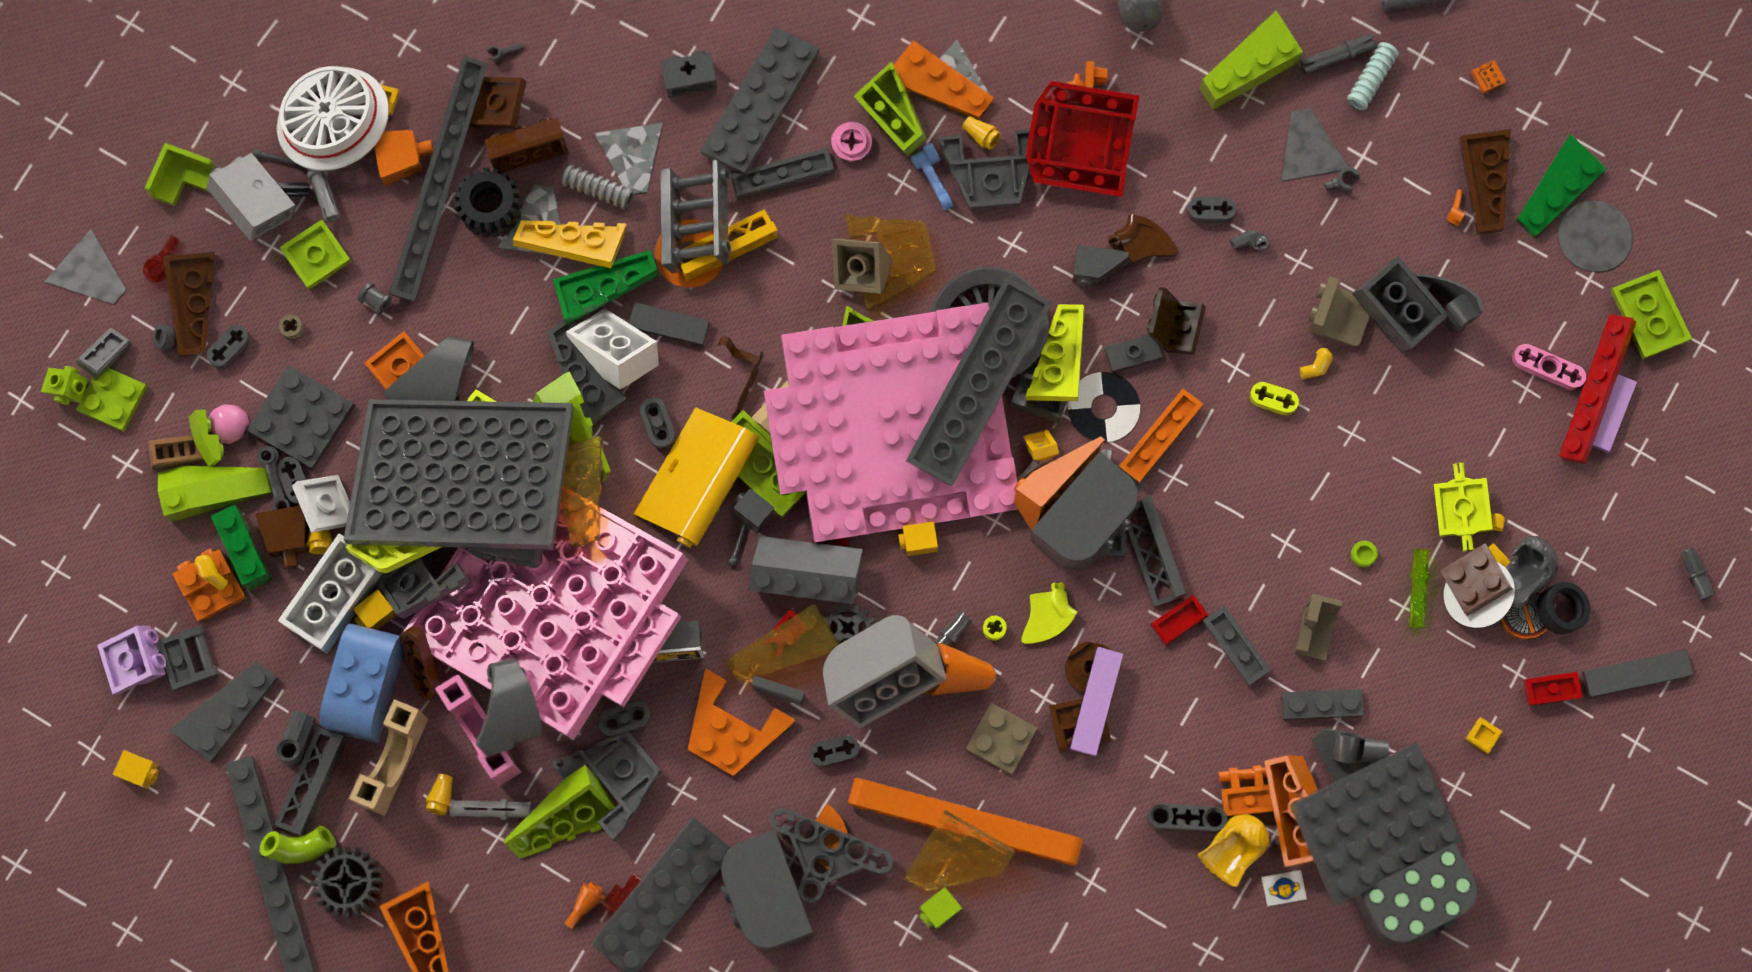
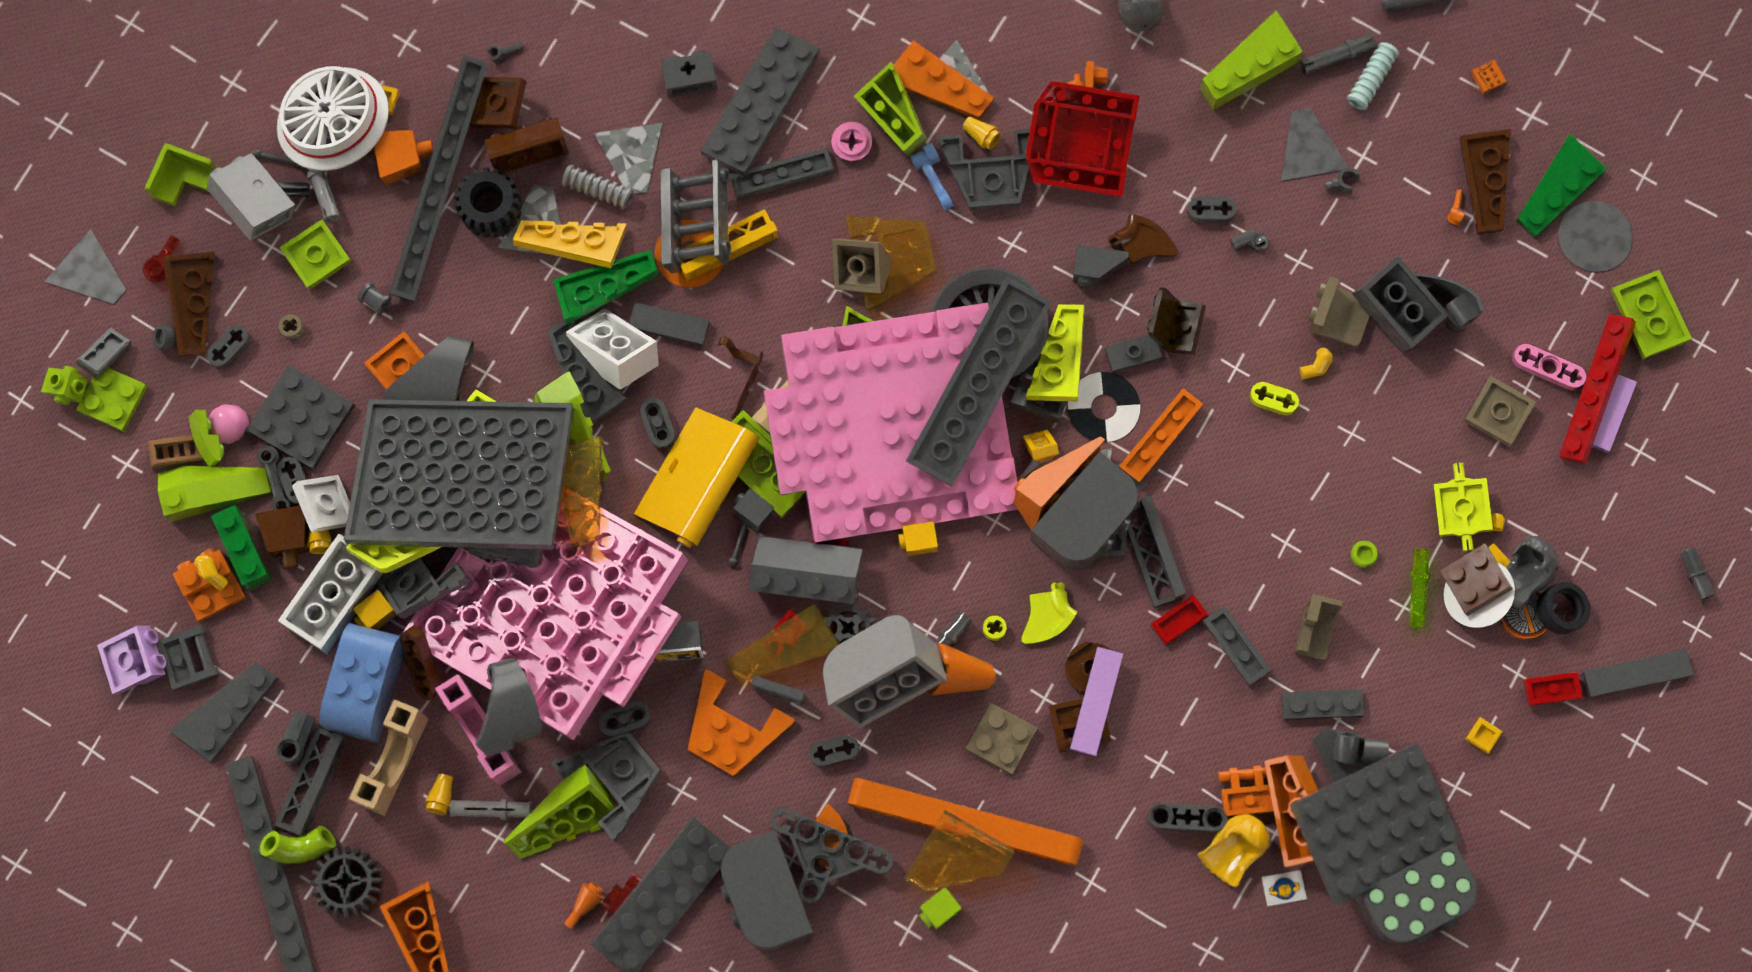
(136, 769): yellow brick -> none
(1500, 411): none -> dark tan plate

